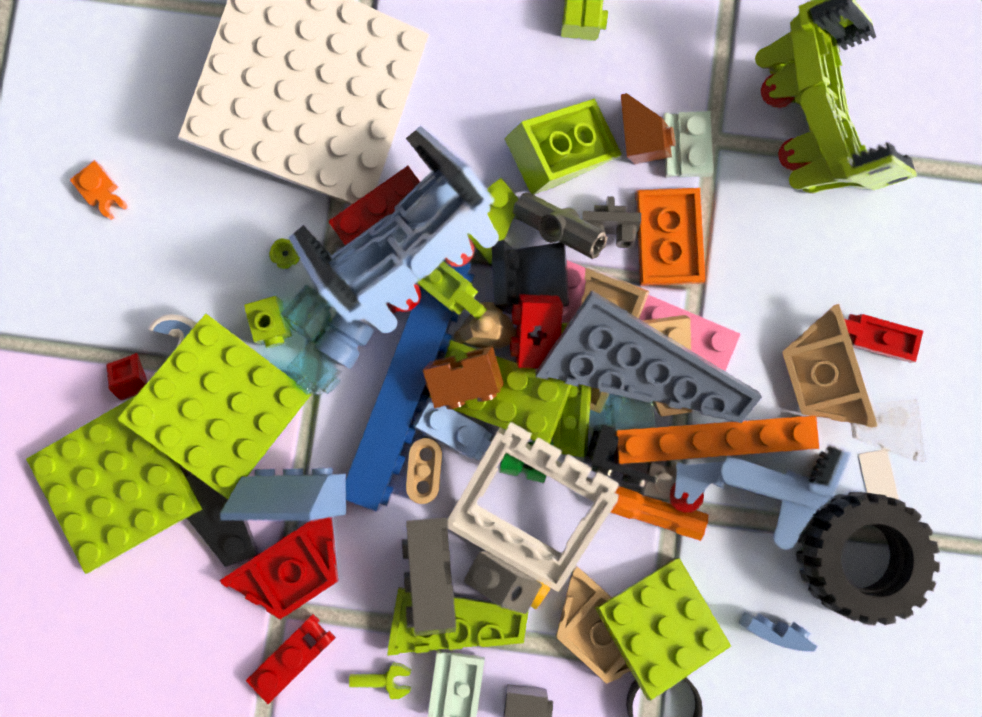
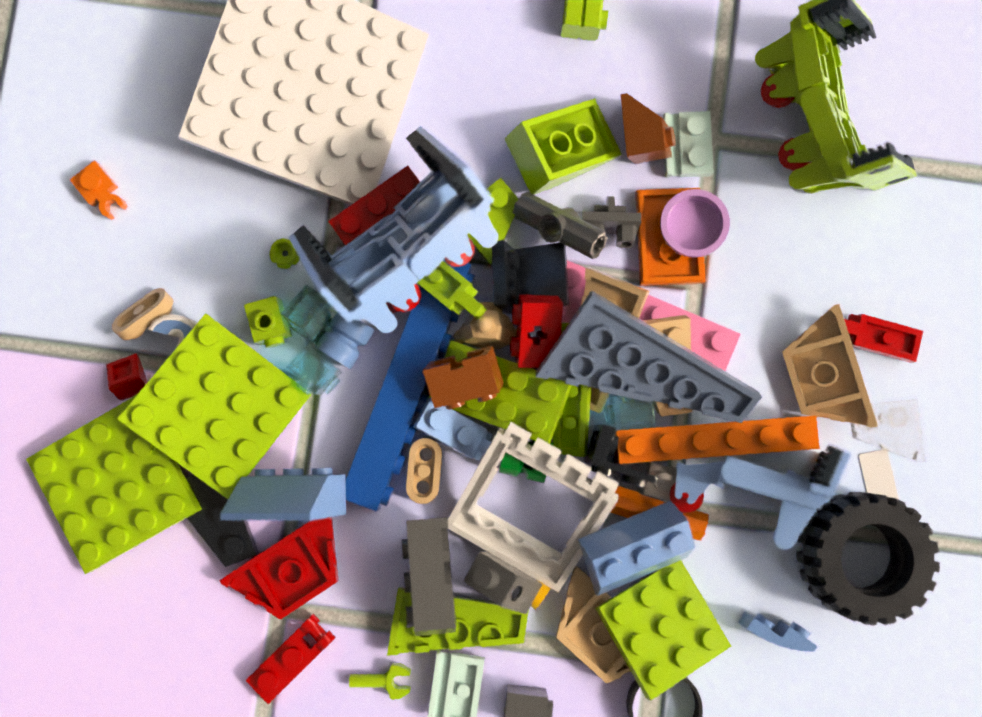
(140, 315): none -> tan plate
(636, 547): none -> medium blue slope
(694, 223): none -> lavender piece

